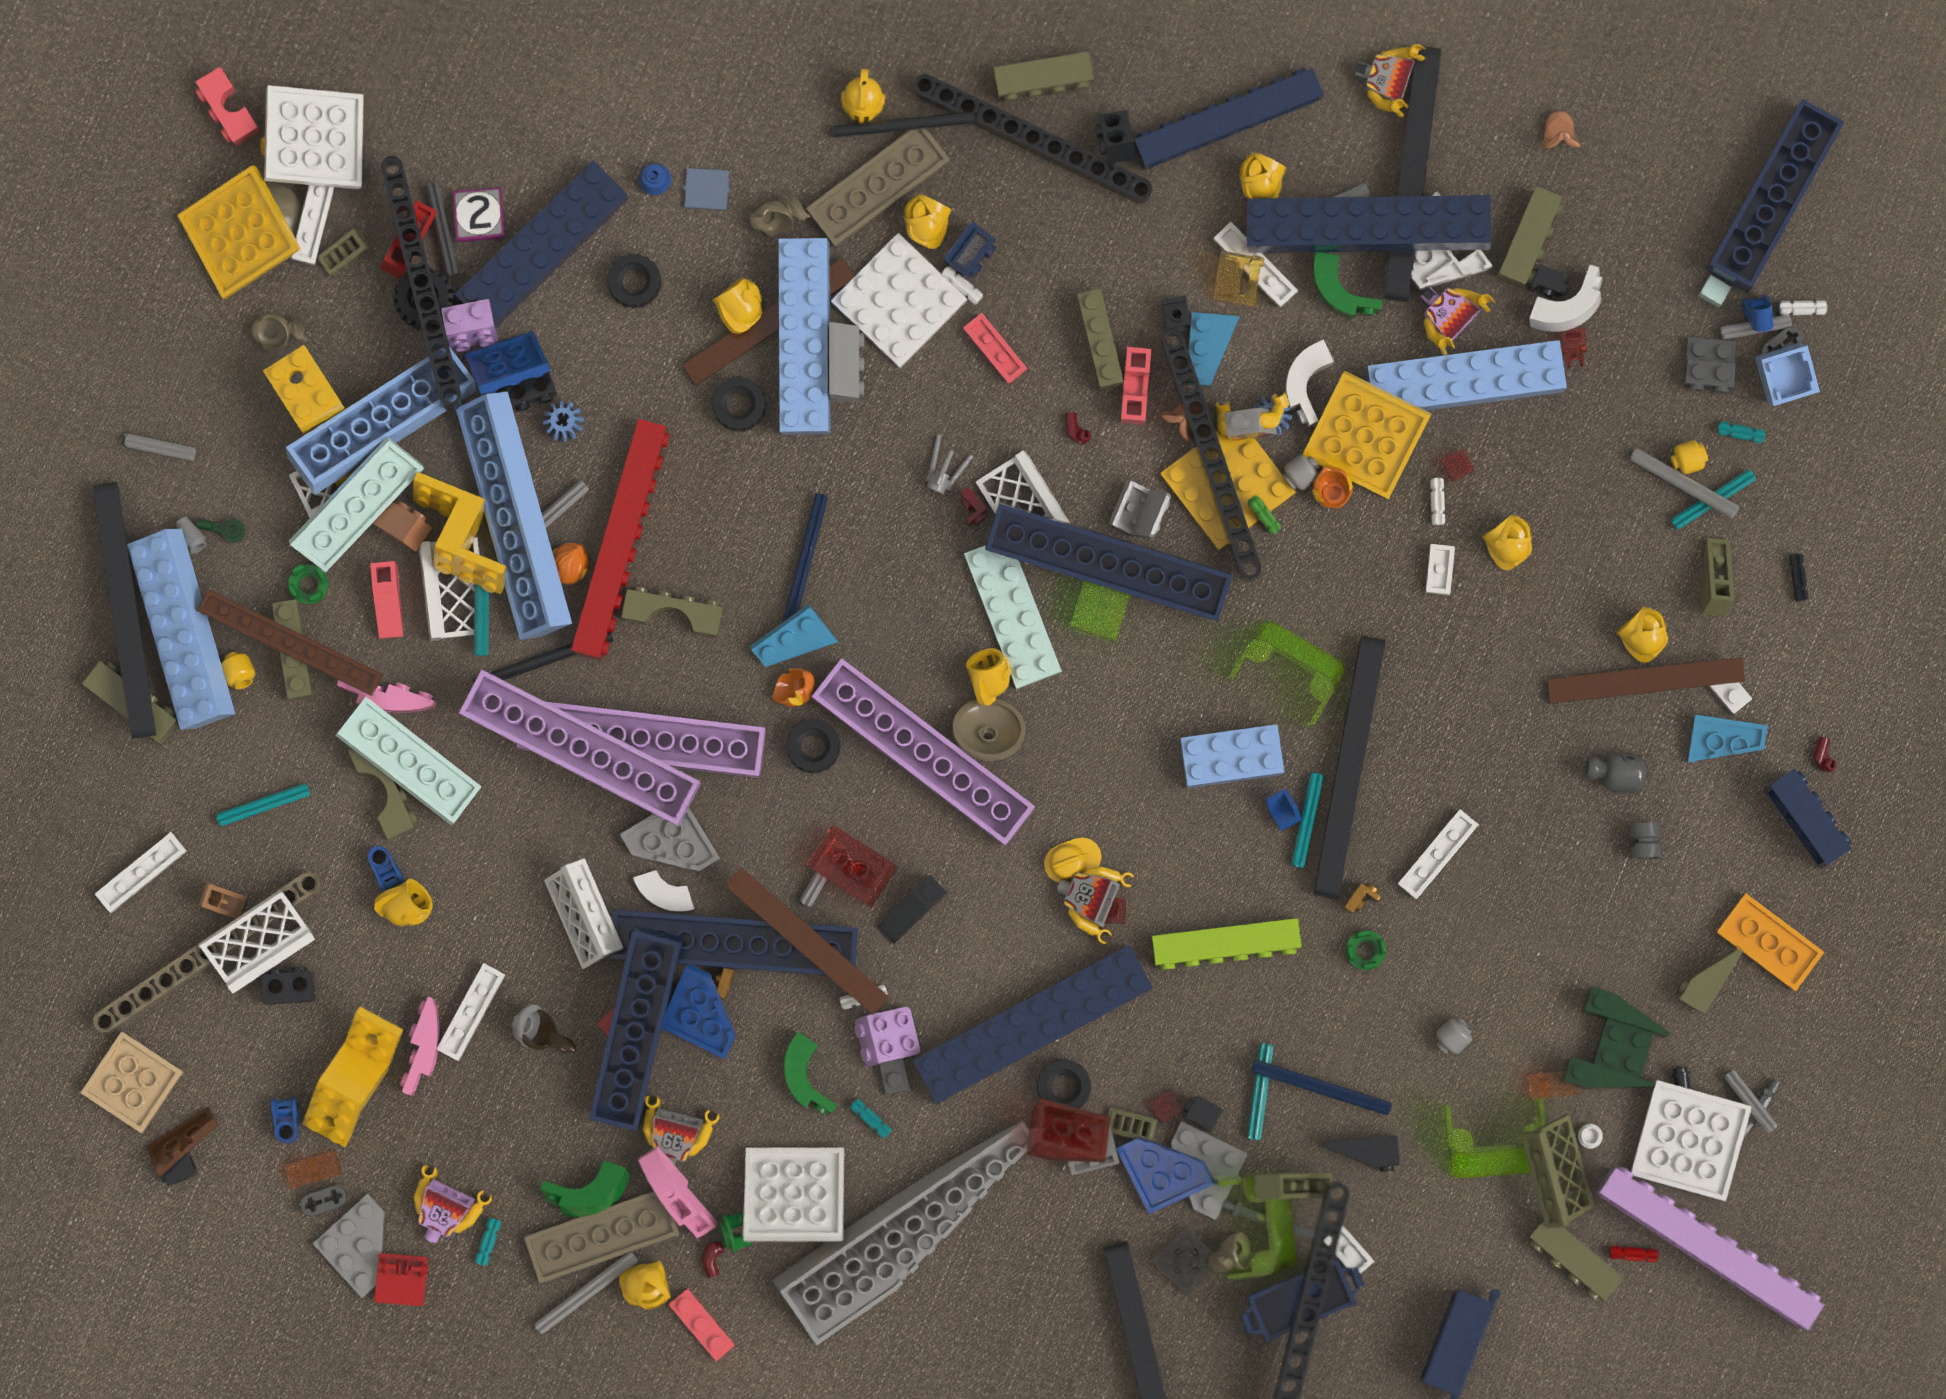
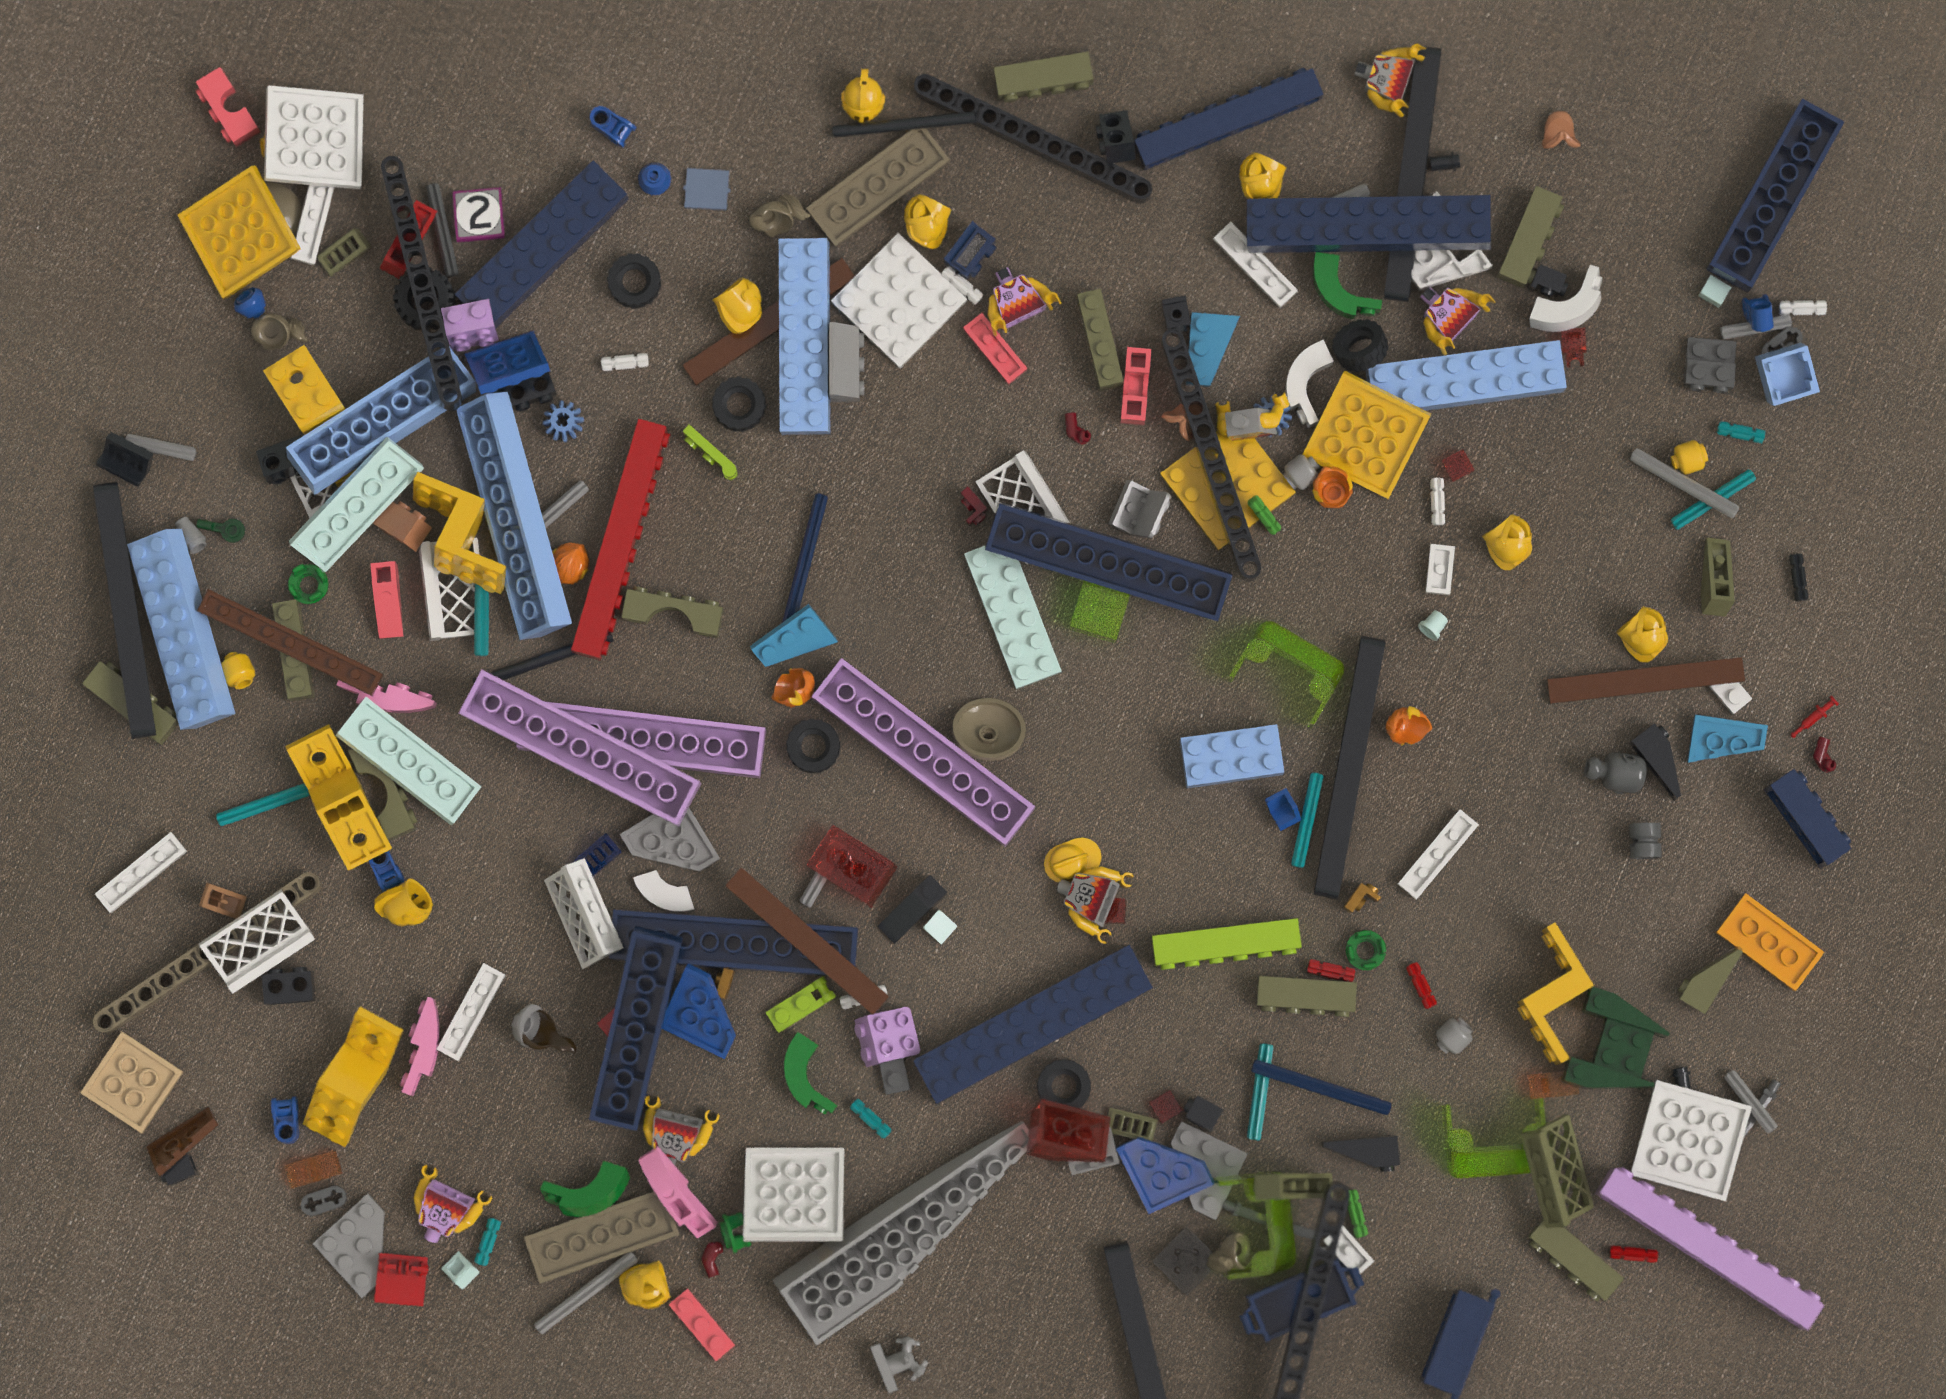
(125, 459): none -> black bracket
(250, 303): none -> blue cone
(273, 454): none -> black brick
(338, 797): none -> yellow bracket
(460, 1270): none -> light aqua slope
(608, 858): none -> clear blue slope
(612, 126): none -> blue piece
(624, 362): none -> white axle
(710, 454): none -> lime plate
(800, 1005): none -> lime plate
(898, 1362): none -> light grey piece
(939, 481): light grey plant -> none
(940, 927): none -> light aqua slope
(991, 677): yellow helmet -> none
(1017, 300): none -> torso
(1230, 278): clear yellow plate -> none
(1306, 995): none -> olive brick
(1331, 970): none -> red axle
(1353, 333): none -> black tyre
(1356, 1215): none -> bright green axle
(1407, 725): none -> orange hair
(1421, 985): none -> red axle
(1433, 625): none -> light aqua piece
(1445, 162): none -> black pin
(1554, 994): none -> yellow bracket
(1590, 1136): white plate -> none
(1657, 753): none -> black slope
(1815, 716): none -> red piece

